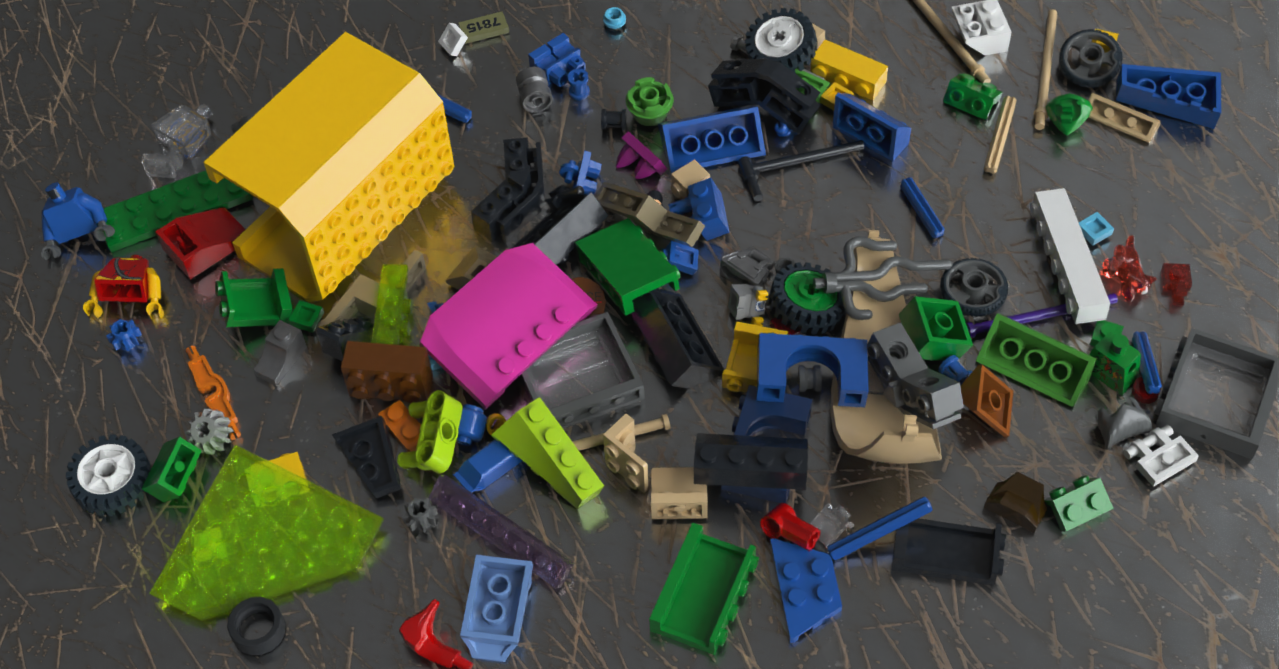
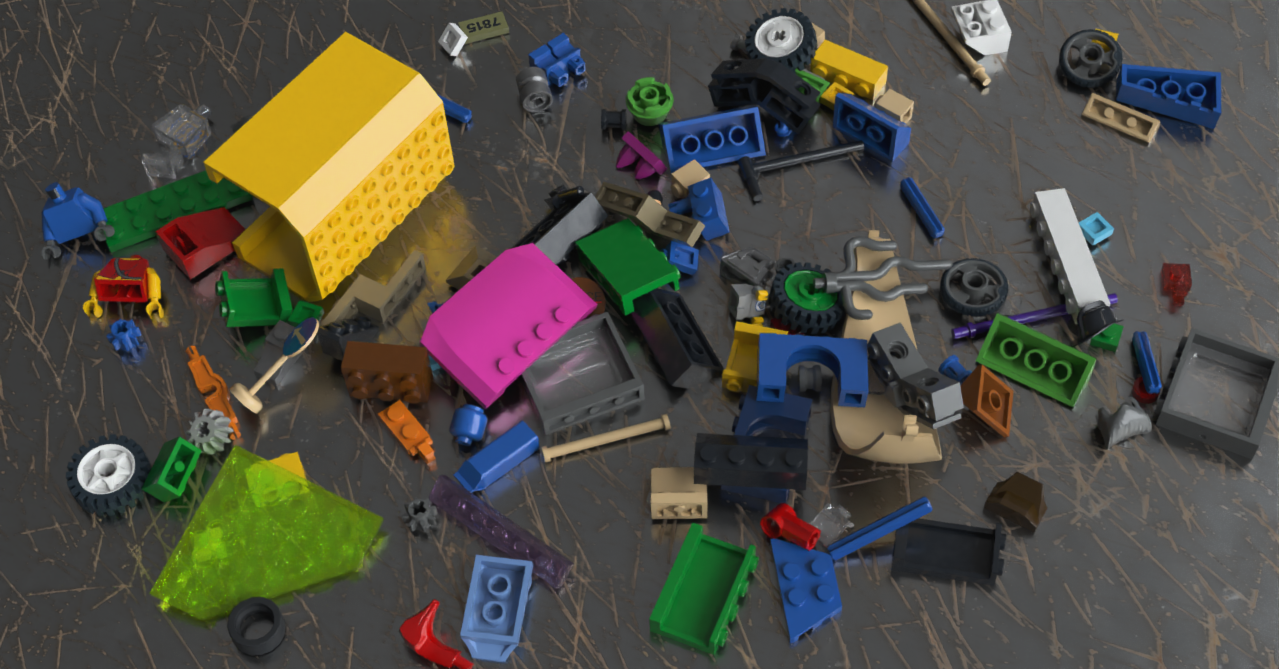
(294, 344): none -> tan piece
(371, 455): black wing -> none
(392, 306): clear neon green bracket -> none
(437, 433): lime piece -> none
(490, 420): yellow hinge -> none
(509, 196): black brick -> none
(548, 450): lime wedge -> none
(578, 84): blue bush -> none
(578, 173): blue hips -> none
(614, 18): medium azure plate -> none
(620, 455): tan bracket -> none
(895, 105): none -> tan brick
(936, 328): green brick -> none
(971, 95): green bracket -> none
(1000, 134): tan axle -> none
(1040, 112): tan bar -> none
(1068, 112): green piece -> none
(1079, 502): bracket -> none
(1093, 320): none -> black piece
(1116, 362): green torso -> none
(1127, 267): clear red animal -> none
(1164, 461): white plate -> none

